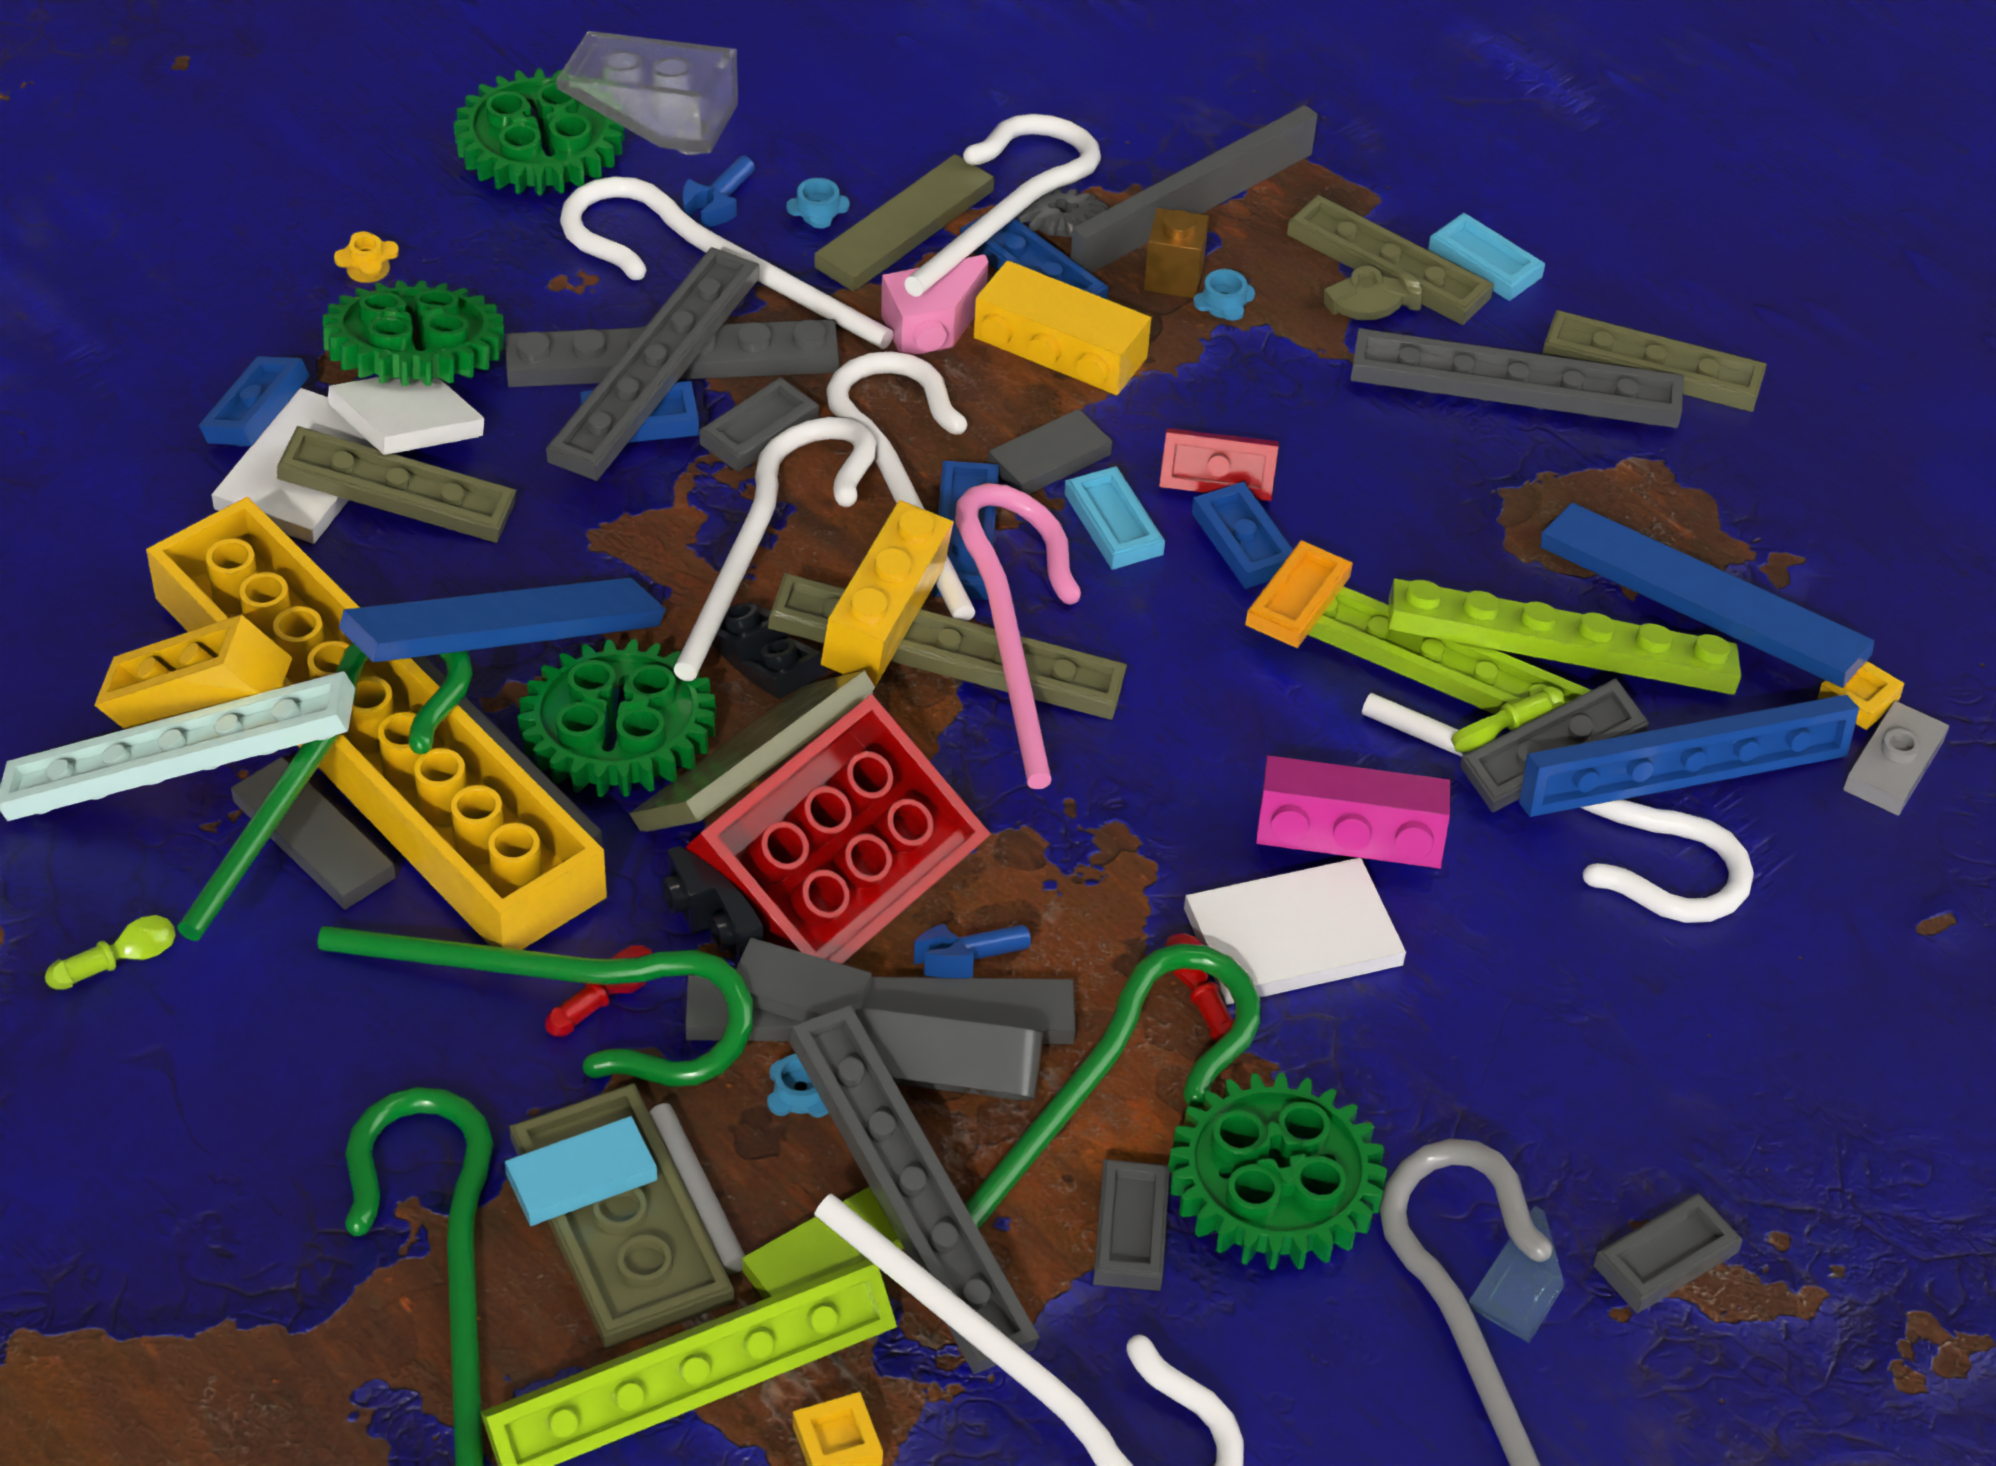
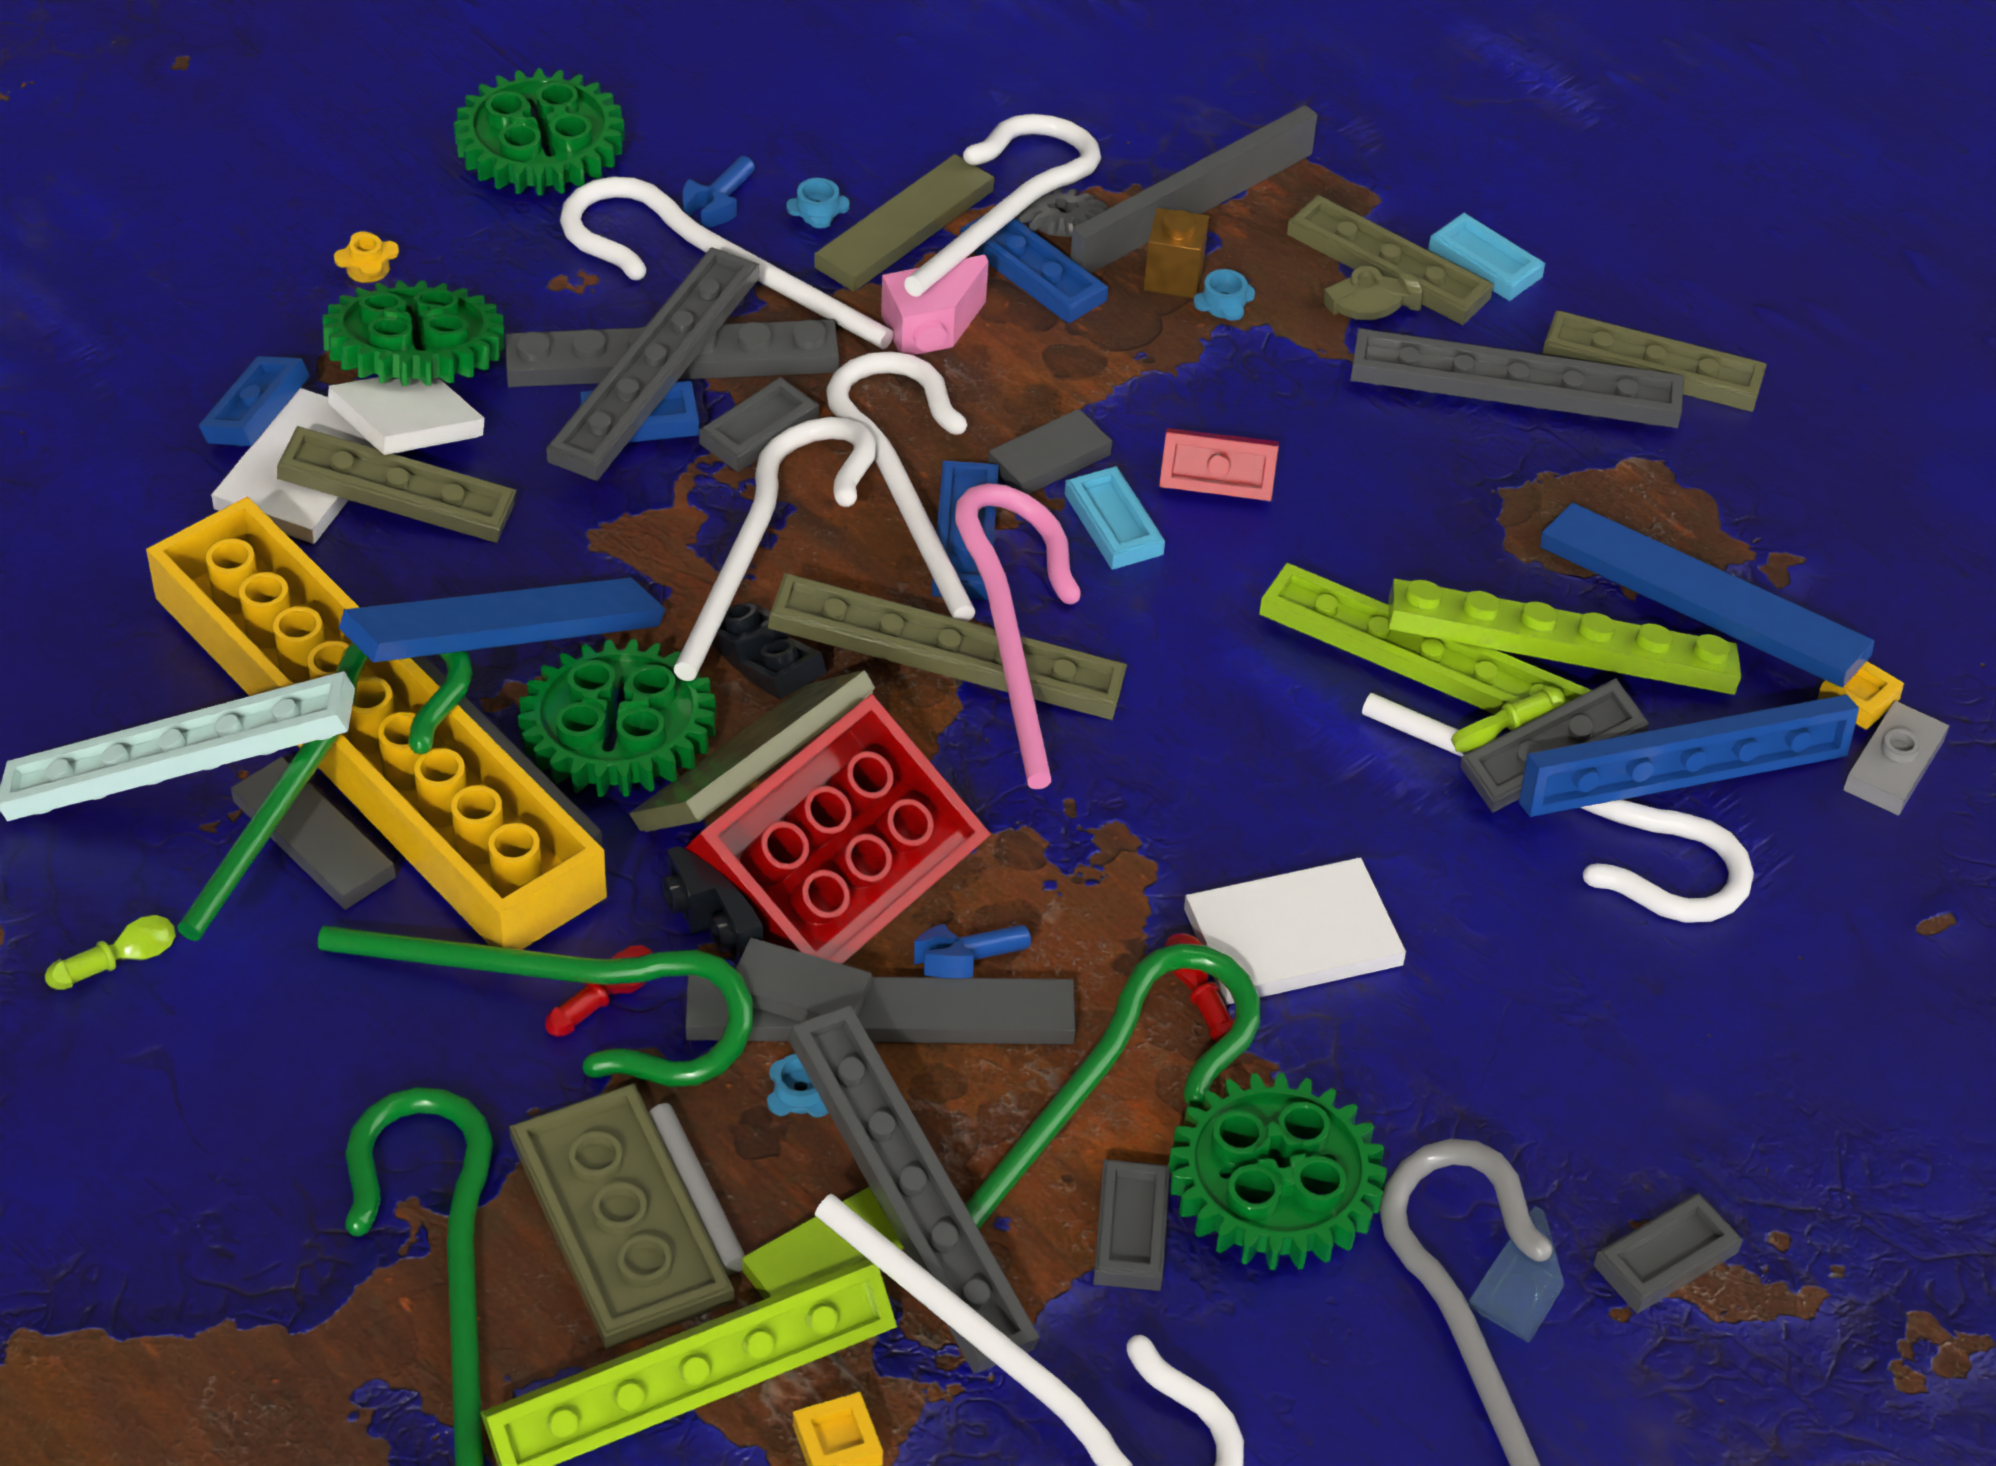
(192, 673): yellow brick -> none
(581, 1170): medium azure tile -> none
(656, 87): clear slope -> none
(887, 592): yellow brick -> none
(955, 1053): dark grey beam -> none
(1062, 327): yellow brick -> none
(1242, 533): blue plate -> none
(1299, 594): light orange tile -> none
(1354, 812): dark pink brick -> none

